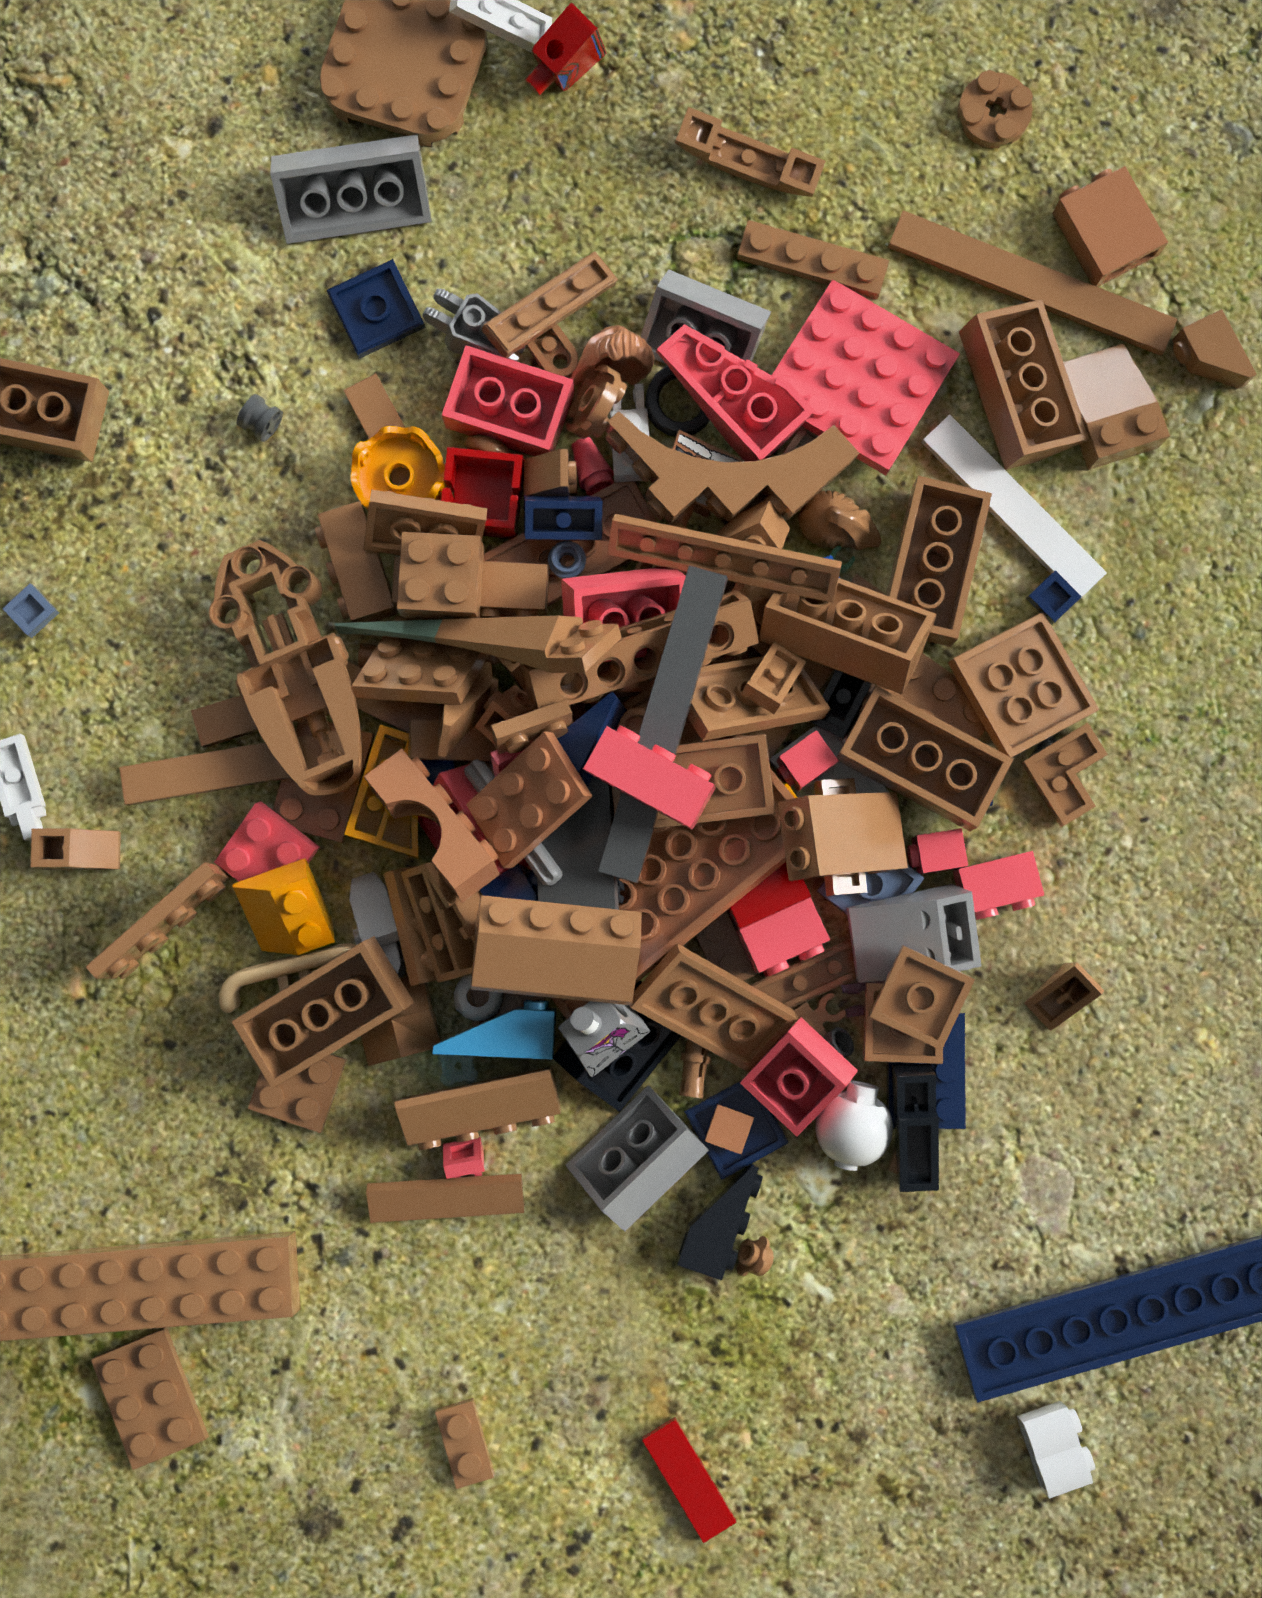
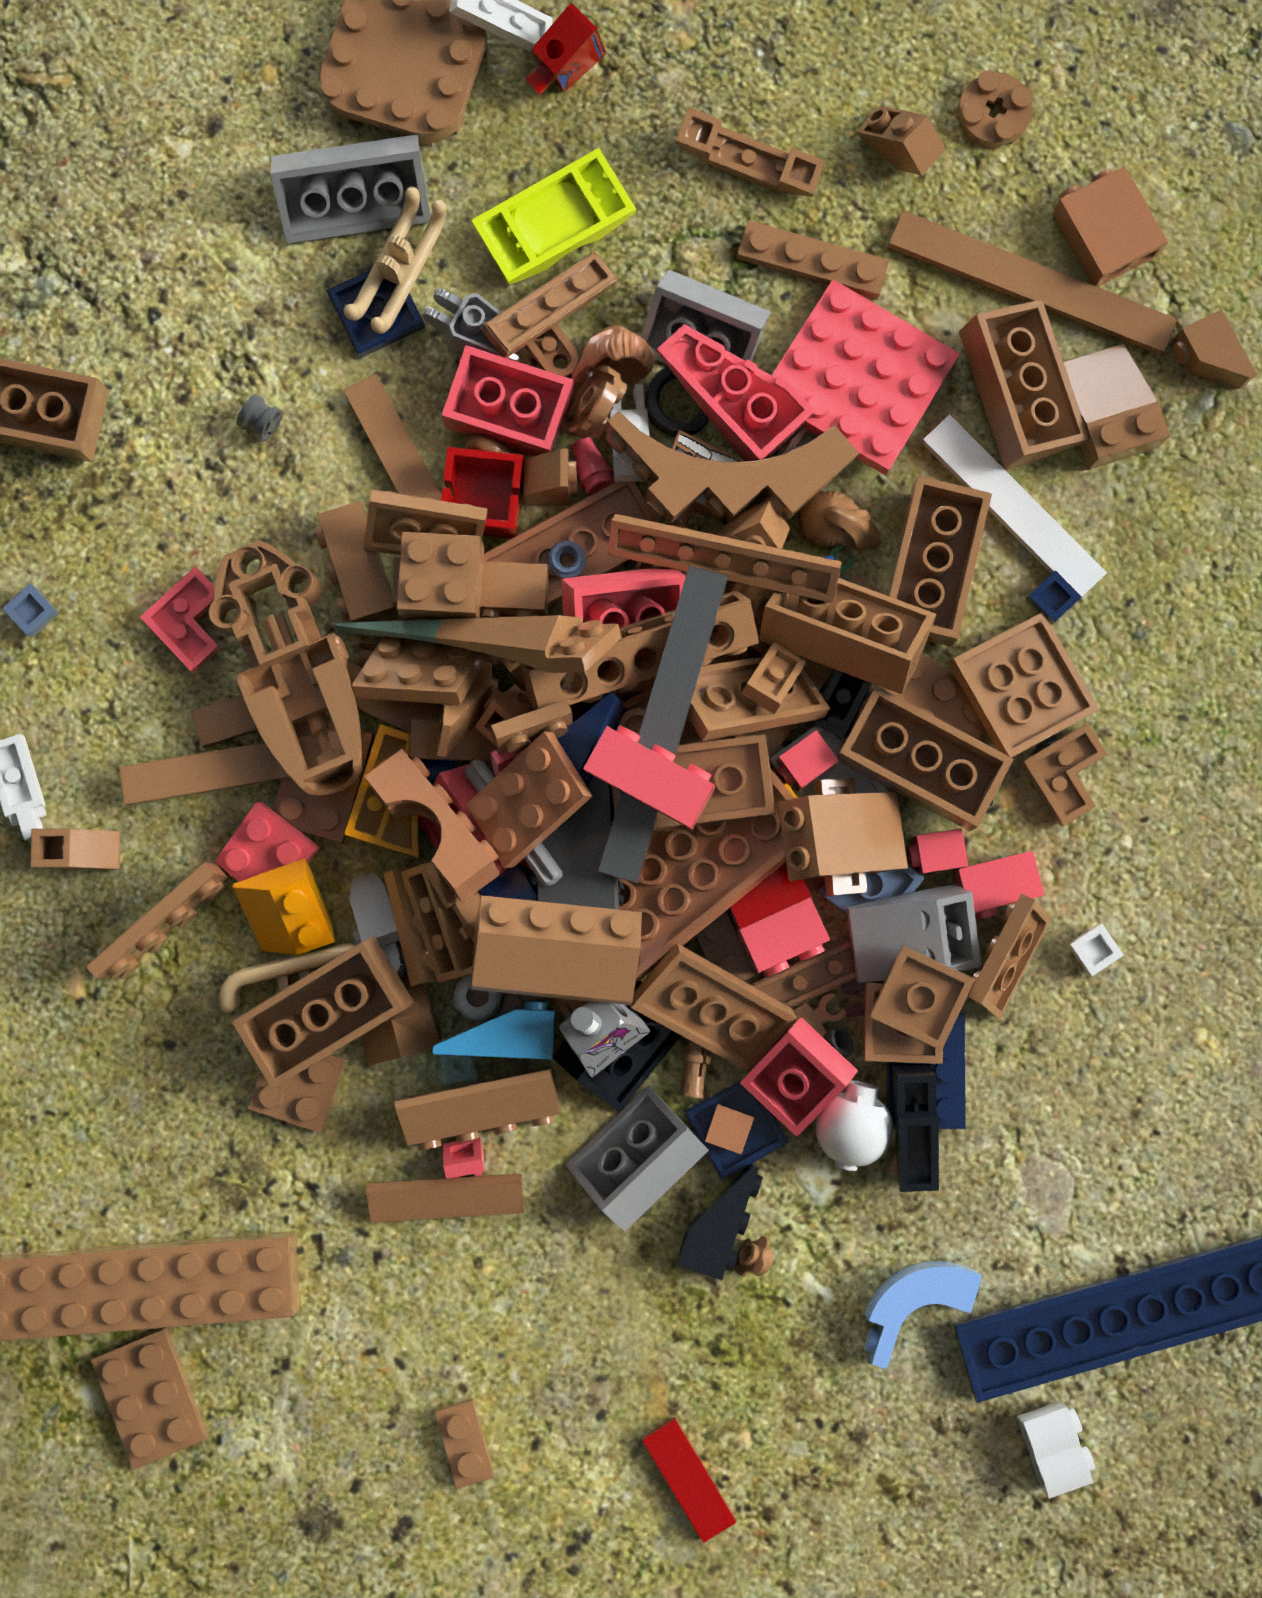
(175, 619): none -> coral plate
(392, 449): light orange plate -> none
(398, 263): none -> tan piece
(554, 217): none -> neon yellow slope
(563, 517): dark blue brick -> none
(902, 139): none -> medium nougat slope
(910, 1289): none -> light blue arch
(1009, 955): none -> medium nougat plate
(1063, 995): medium nougat slope -> none
(1095, 950): none -> white plate

